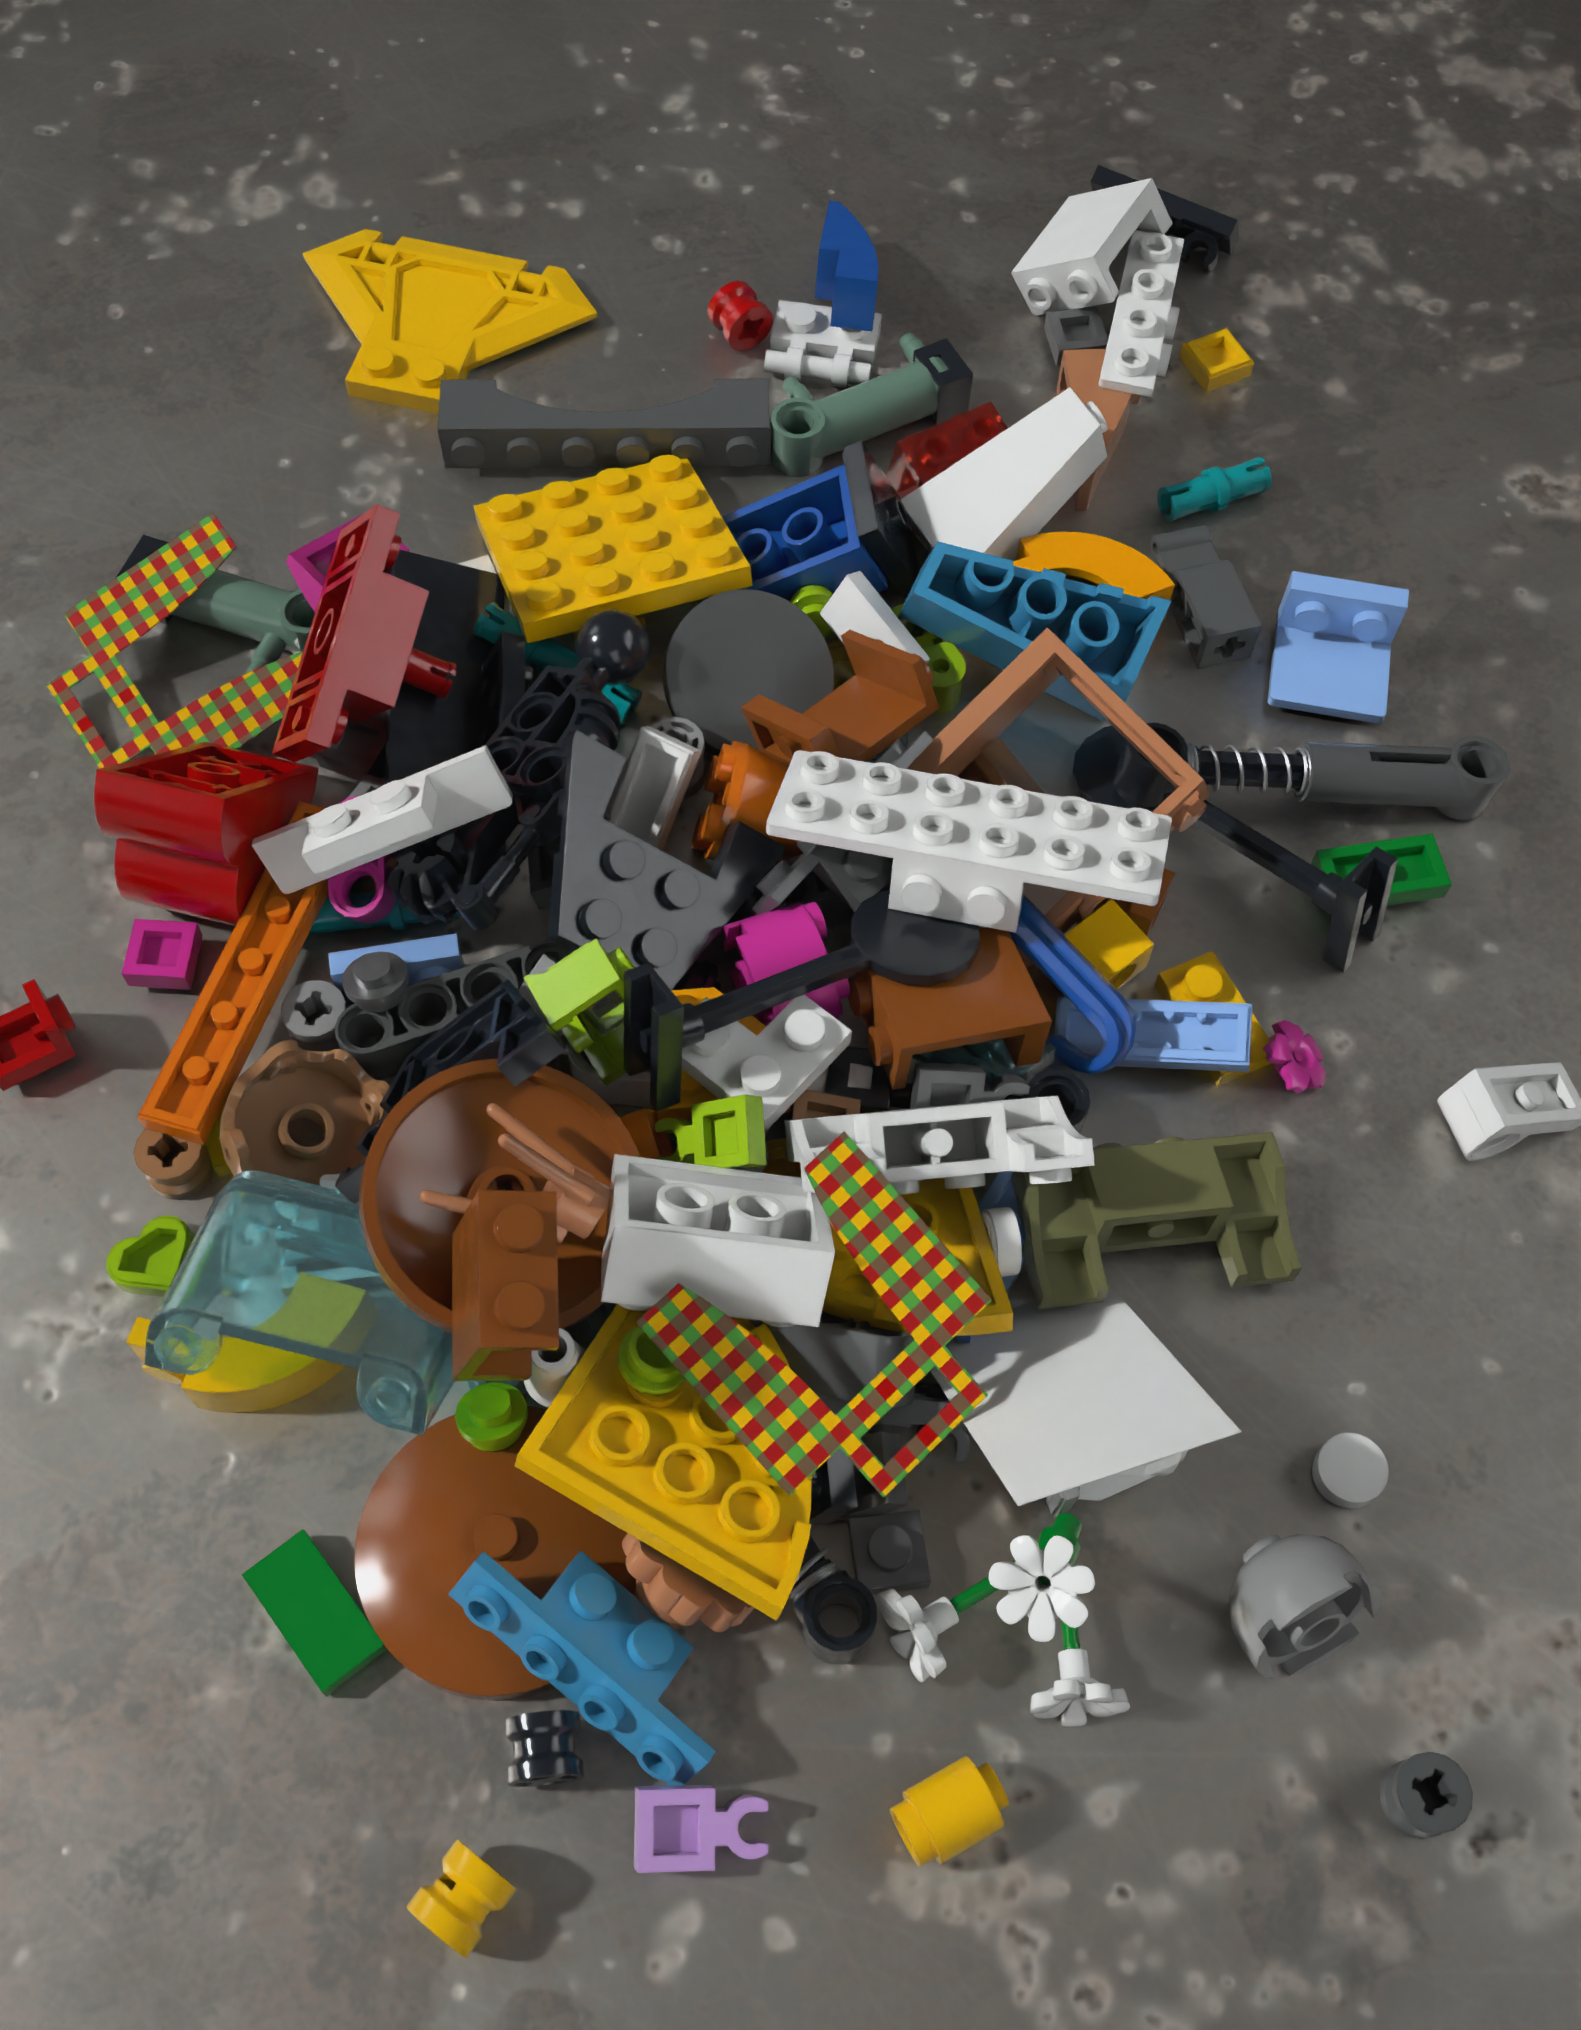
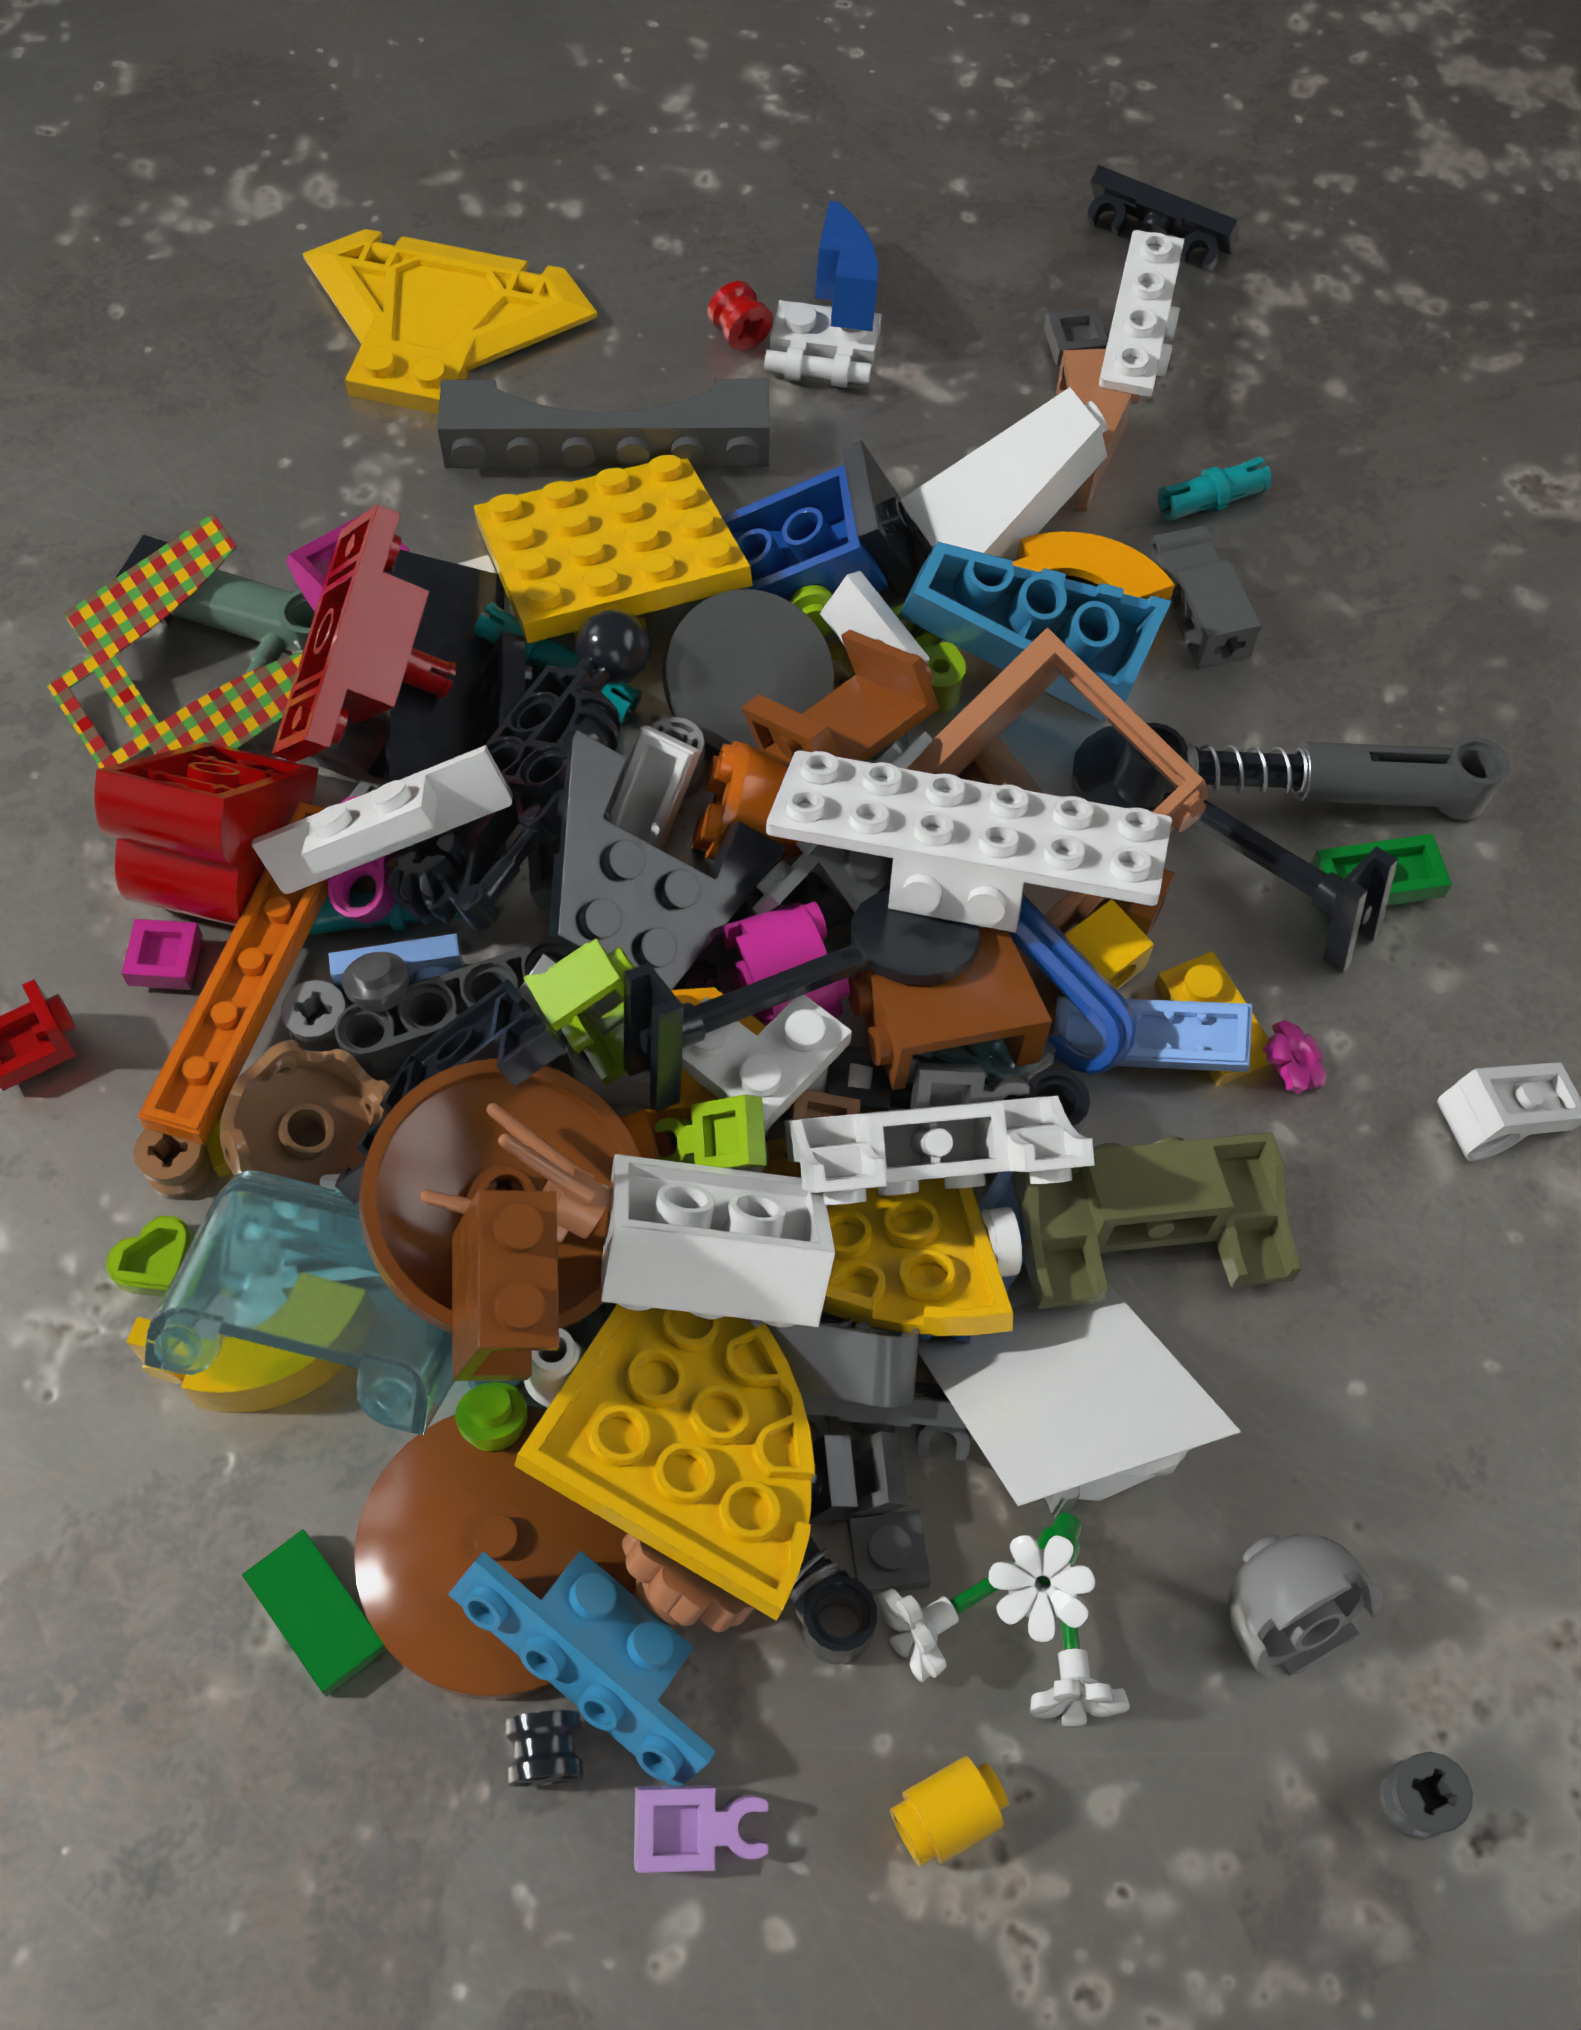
(461, 1899): yellow wheel -> none
(645, 1365): lime plate -> none
(769, 1403): piece -> none
(808, 430): sand green piece -> none
(935, 449): clear red bracket -> none
(1074, 251): white panel -> none
(1216, 360): yellow tile -> none
(1335, 646): light blue bracket -> none
(1350, 1470): white tile -> none

